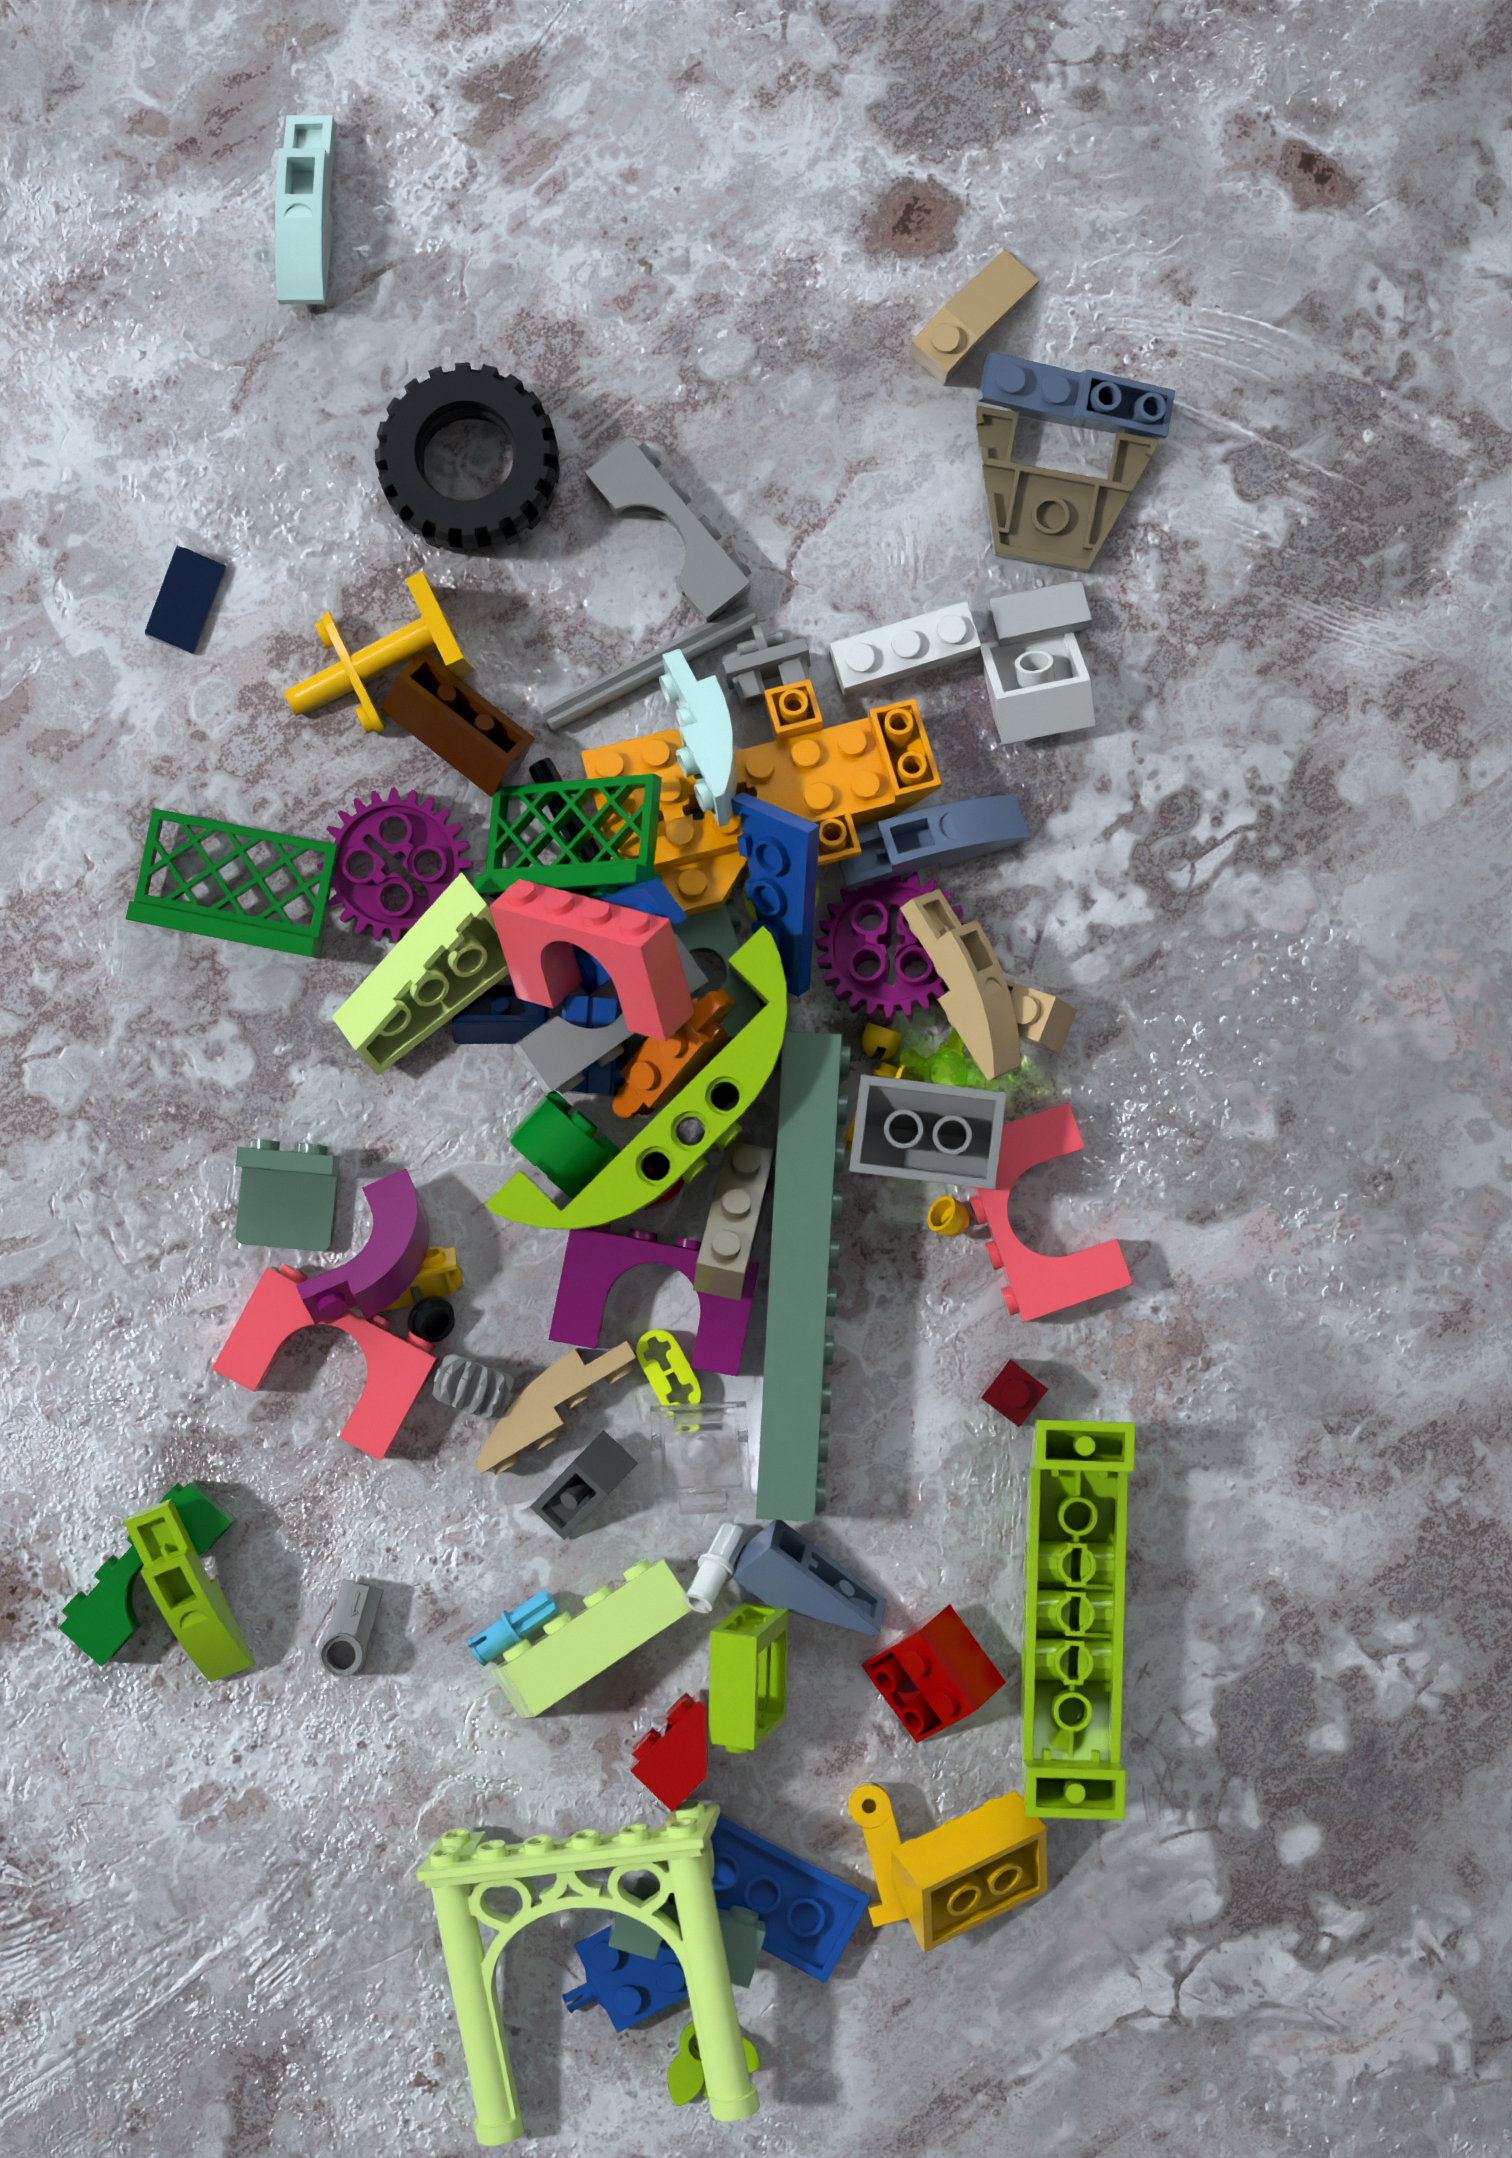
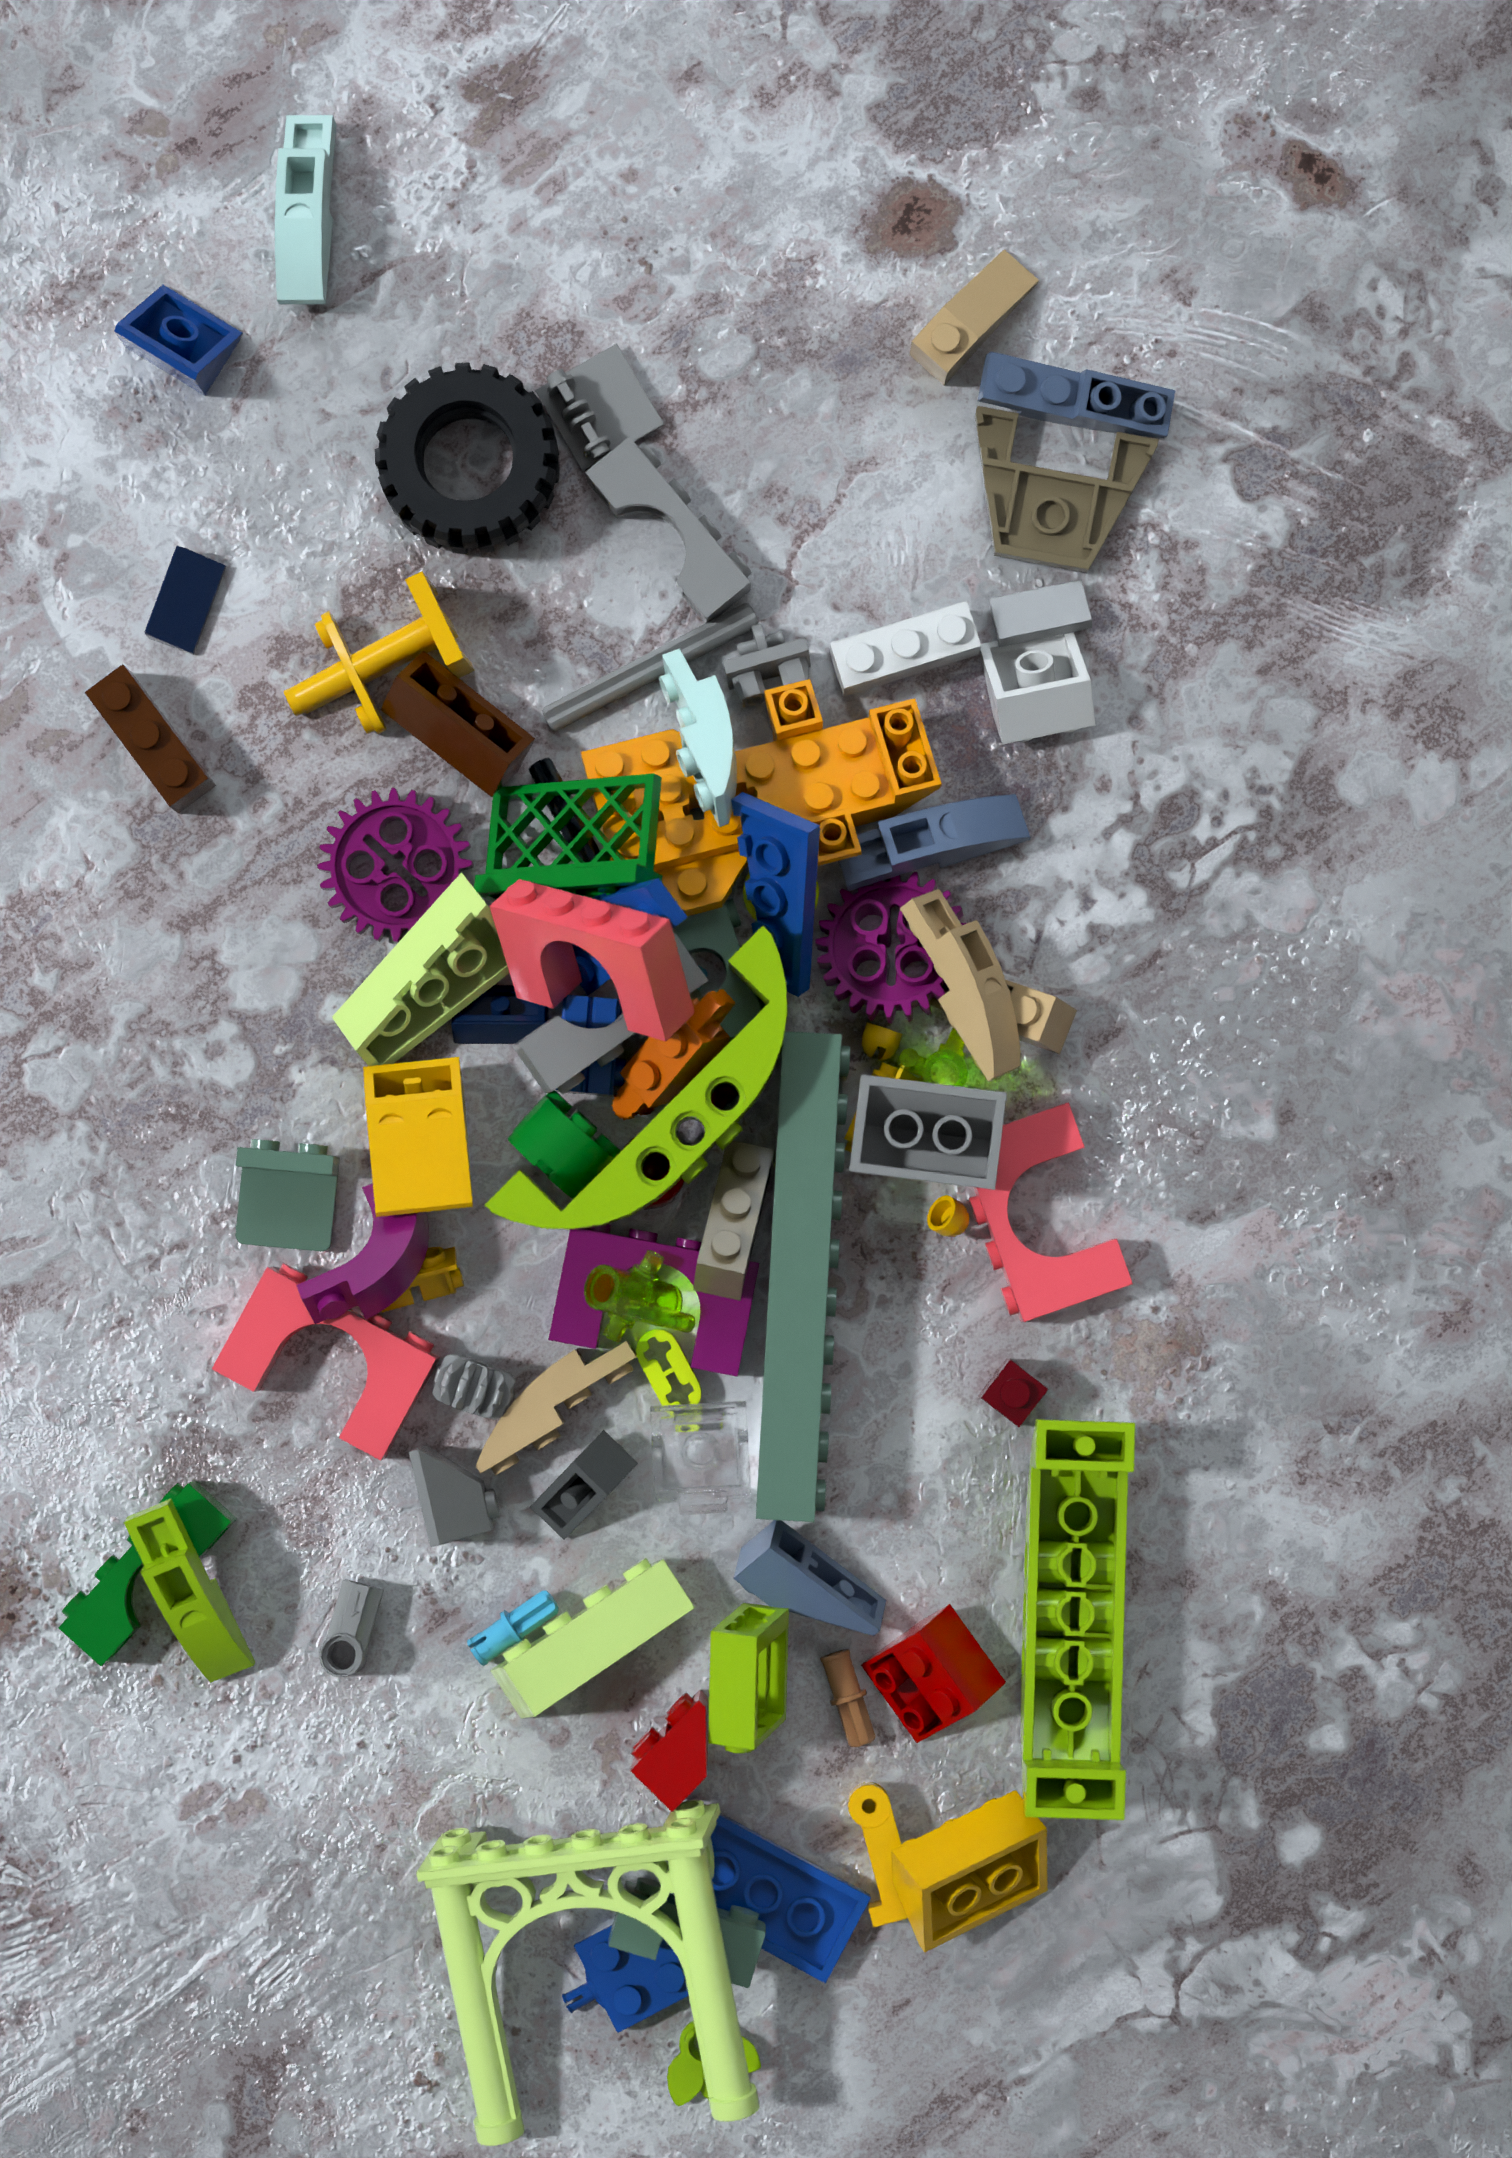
(150, 738): none -> reddish brown brick
(179, 338): none -> blue slope
(226, 924): green fence -> none
(418, 1136): none -> yellow slope
(432, 1319): black plate -> none
(451, 1498): none -> light grey slope
(598, 406): none -> light grey hinge
(636, 1297): none -> clear neon green pin
(715, 1568): white axle -> none
(848, 1698): none -> medium nougat axle

